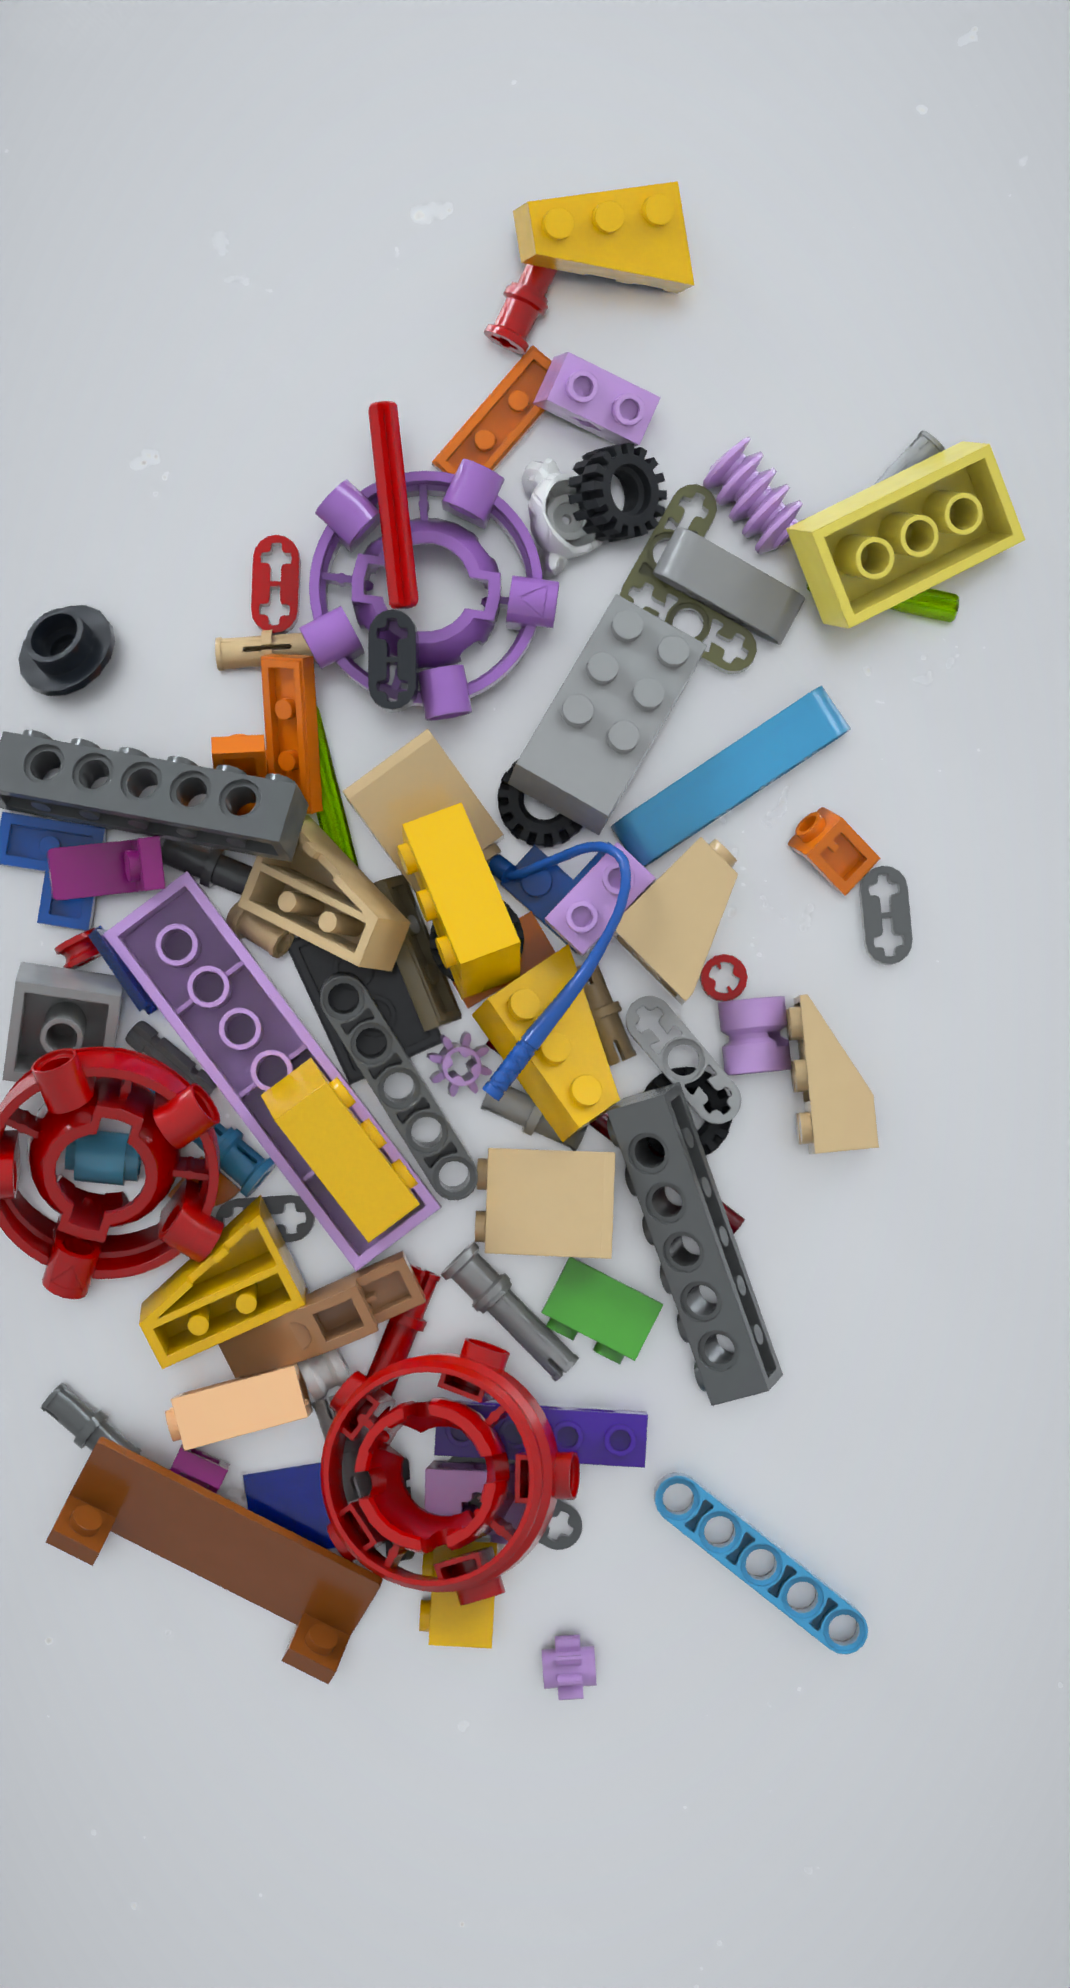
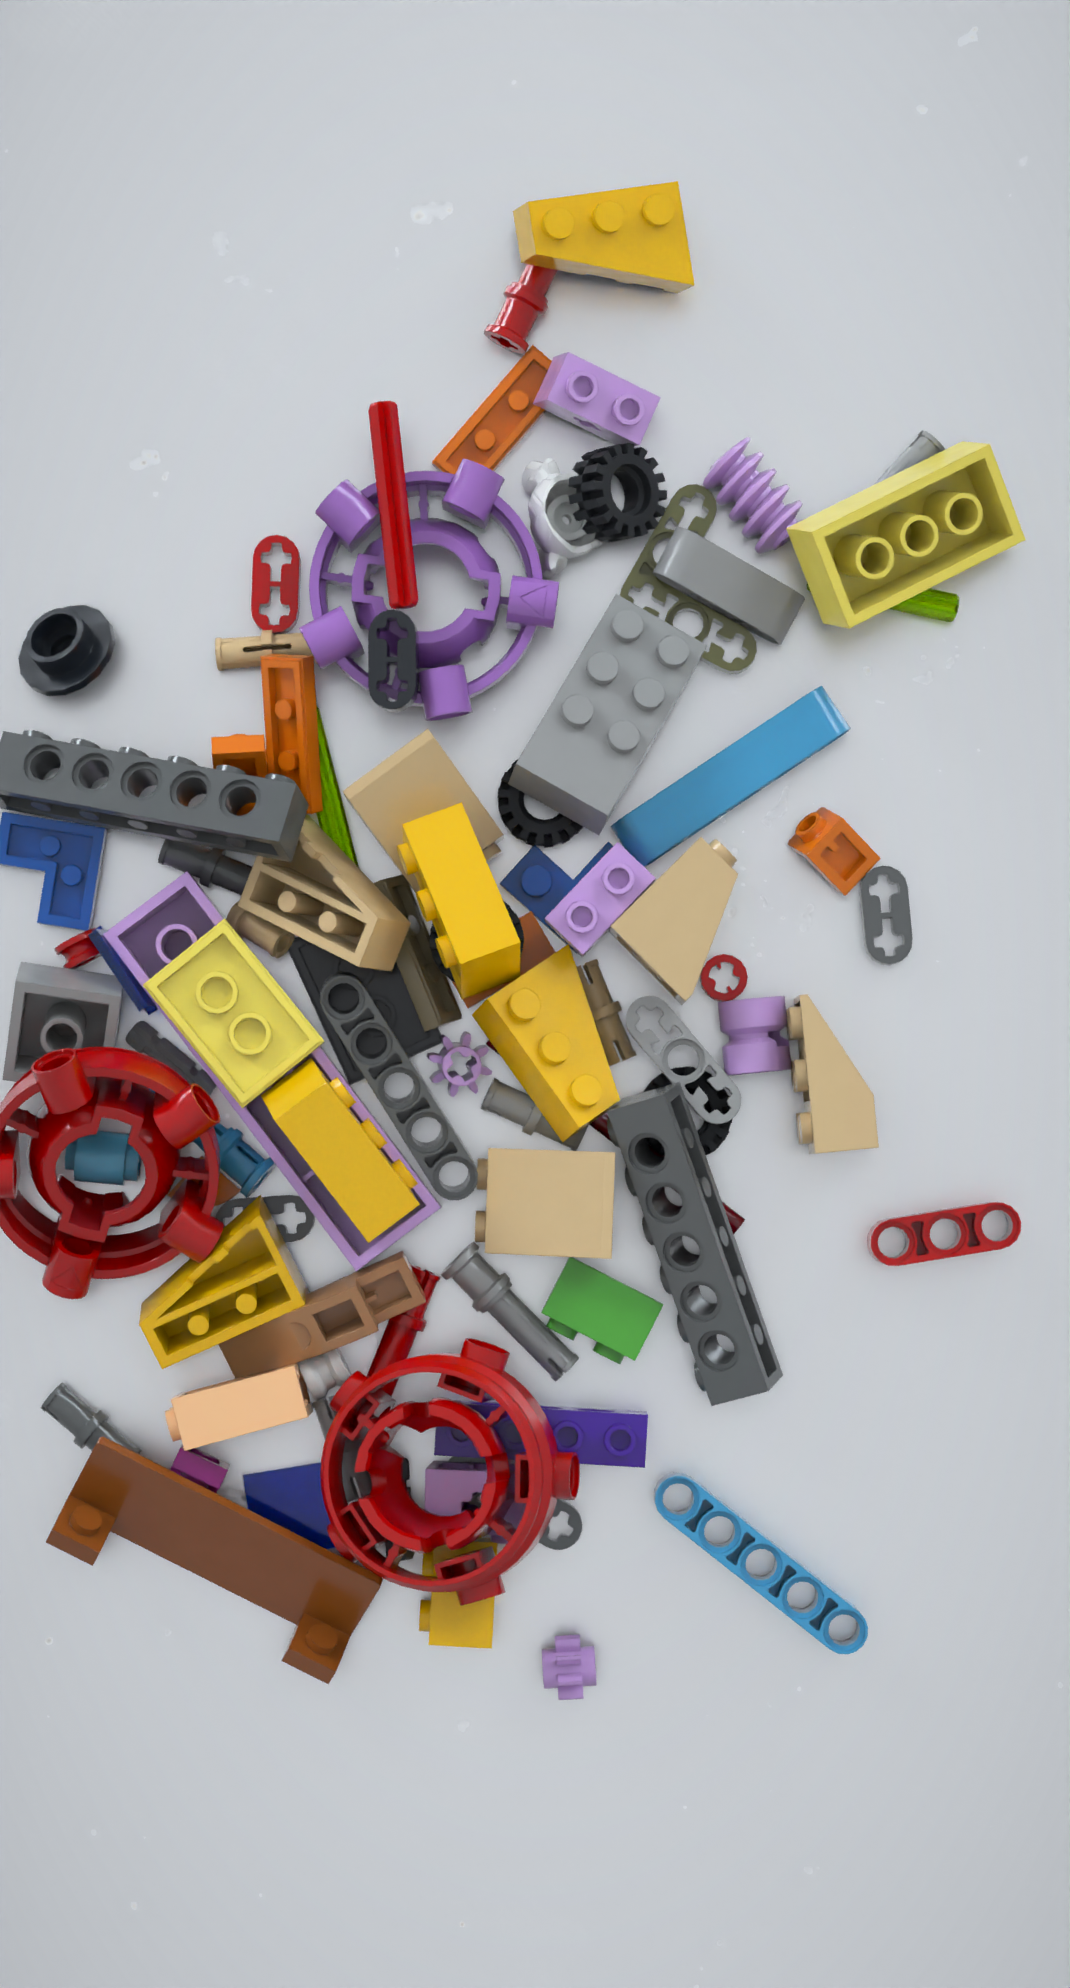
(106, 868): magenta bracket -> none
(233, 1013): none -> light yellow tile
(548, 1019): blue piece -> none
(969, 1233): none -> red beam

